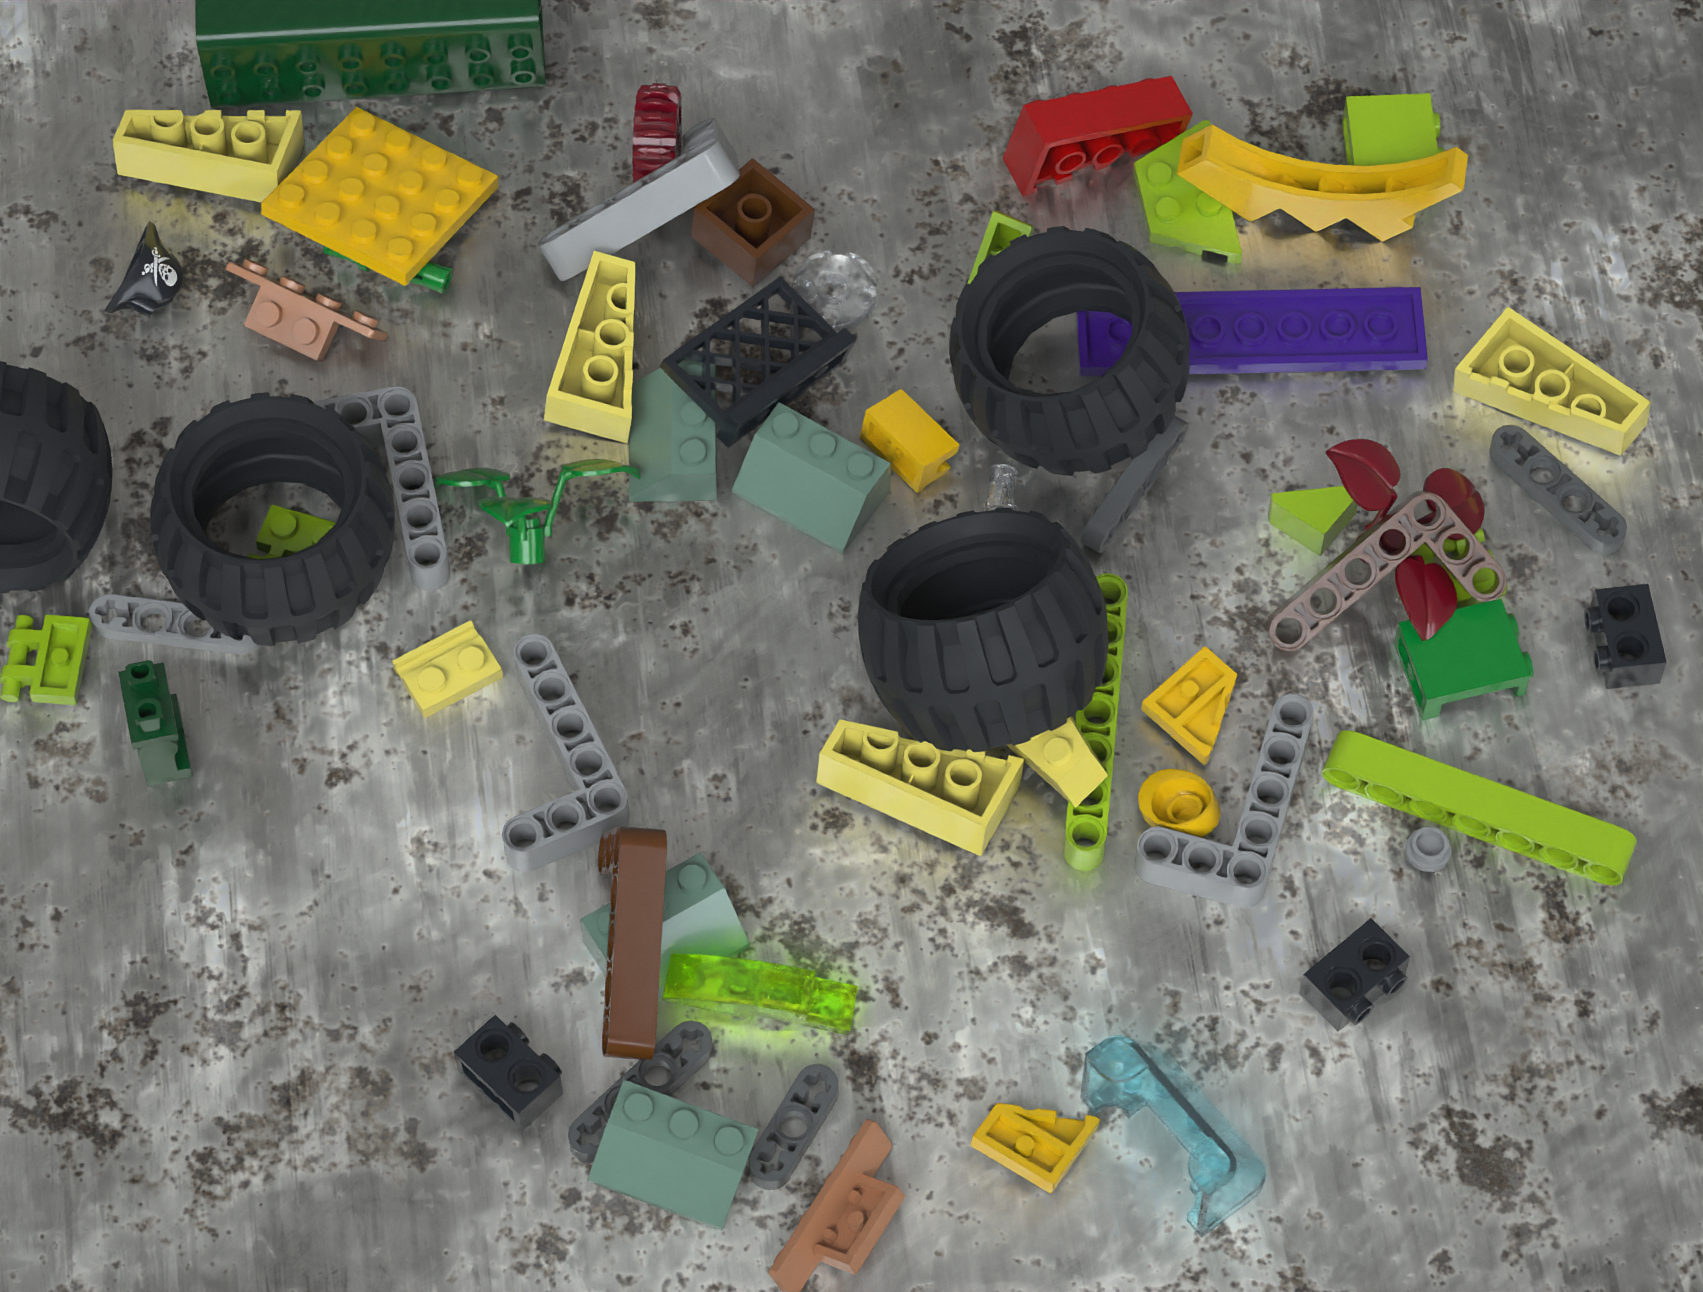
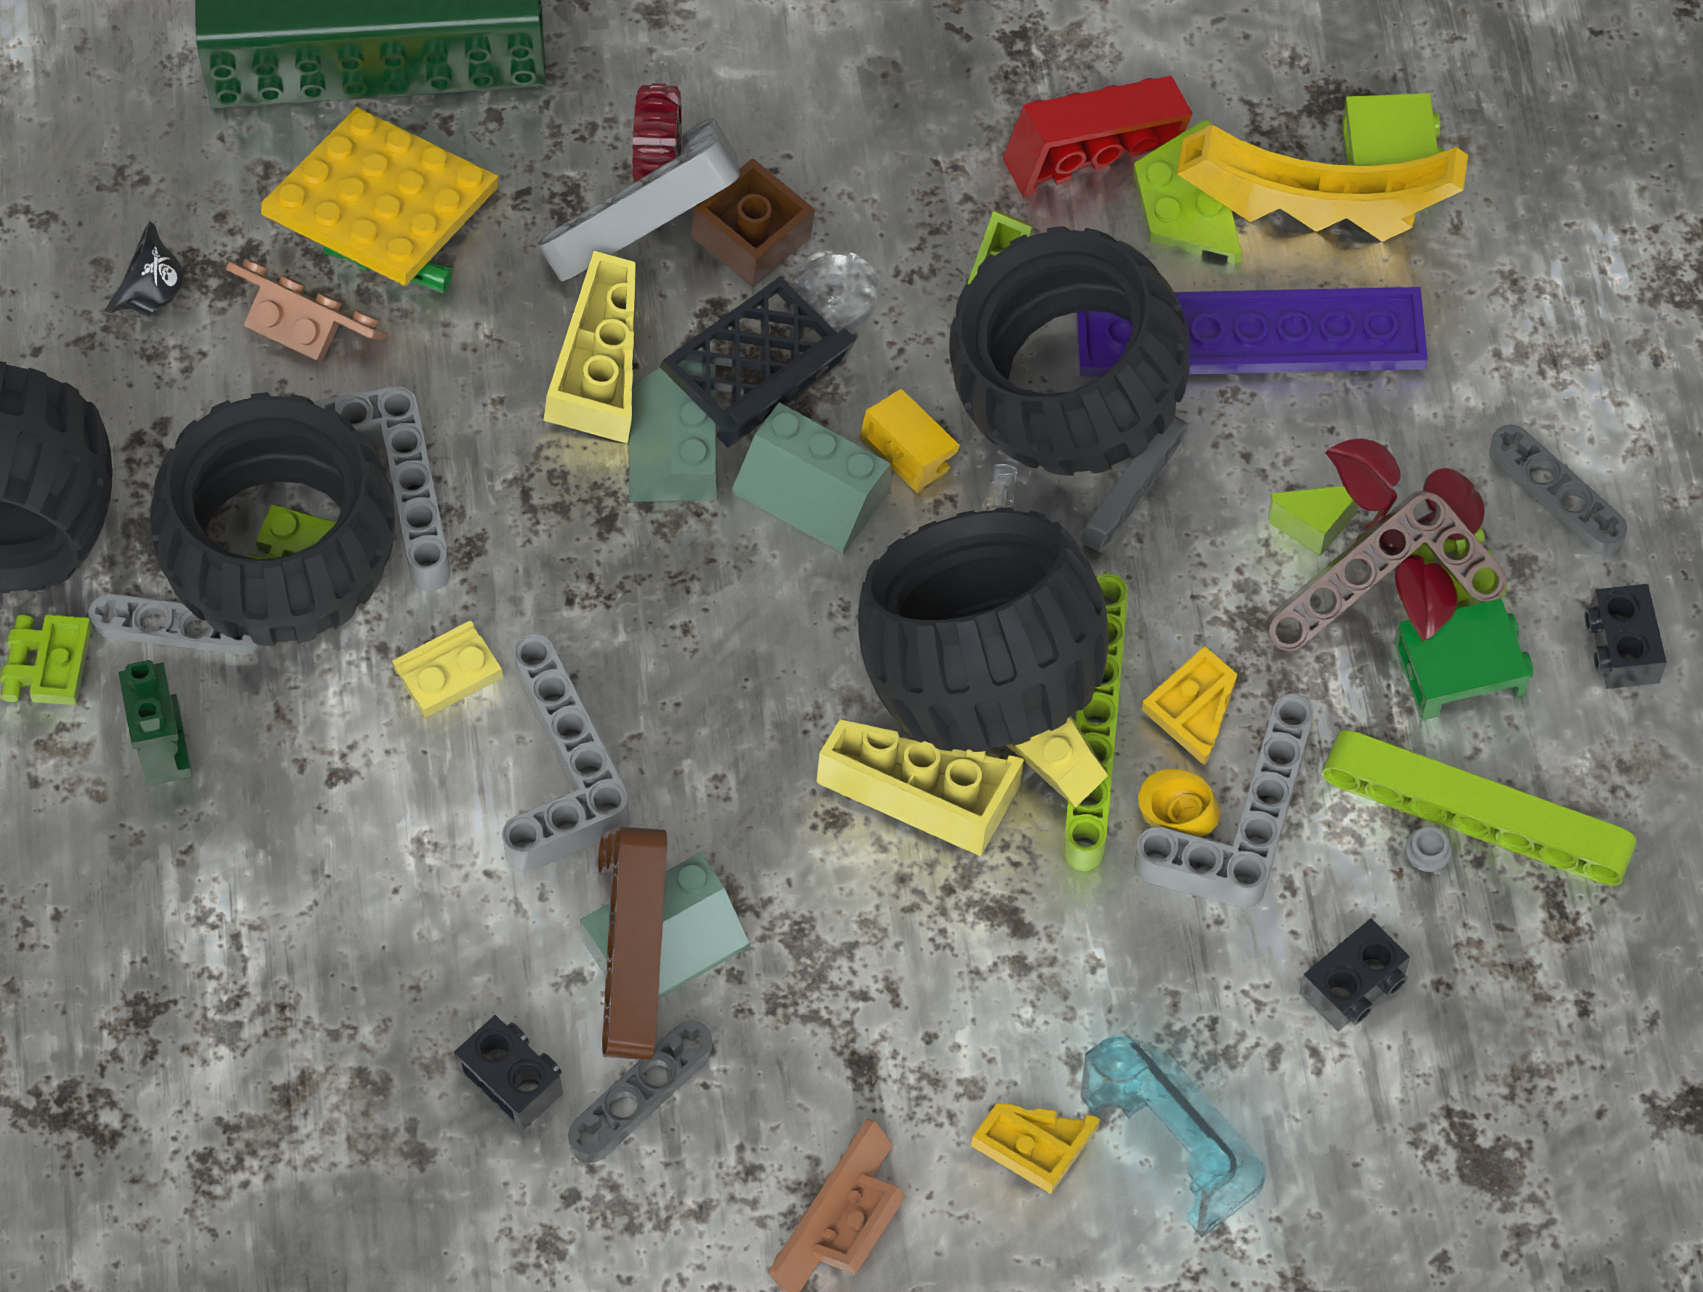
(210, 151): light yellow wedge -> none
(525, 530): green plant -> none
(672, 1155): sand green slope -> none
(759, 989): clear neon green slope -> none
(799, 1092): dark grey beam -> none
(1550, 384): light yellow wedge -> none

